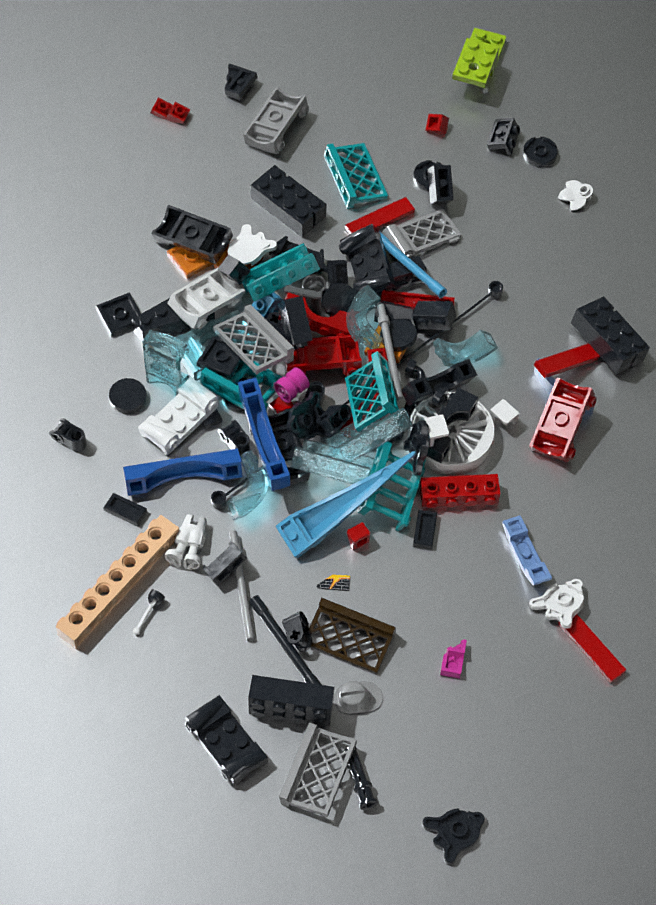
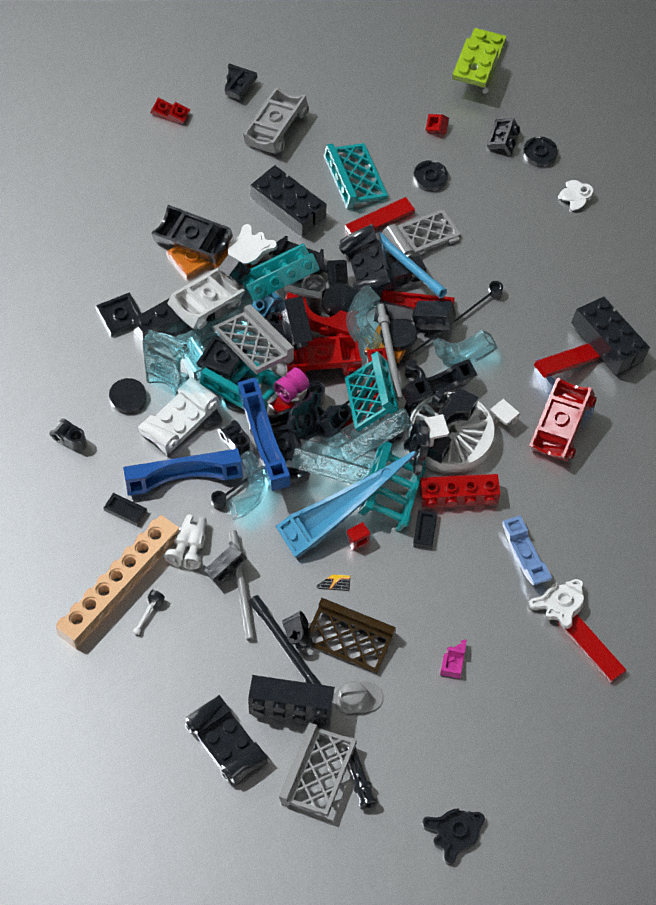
(440, 184): black brick -> none

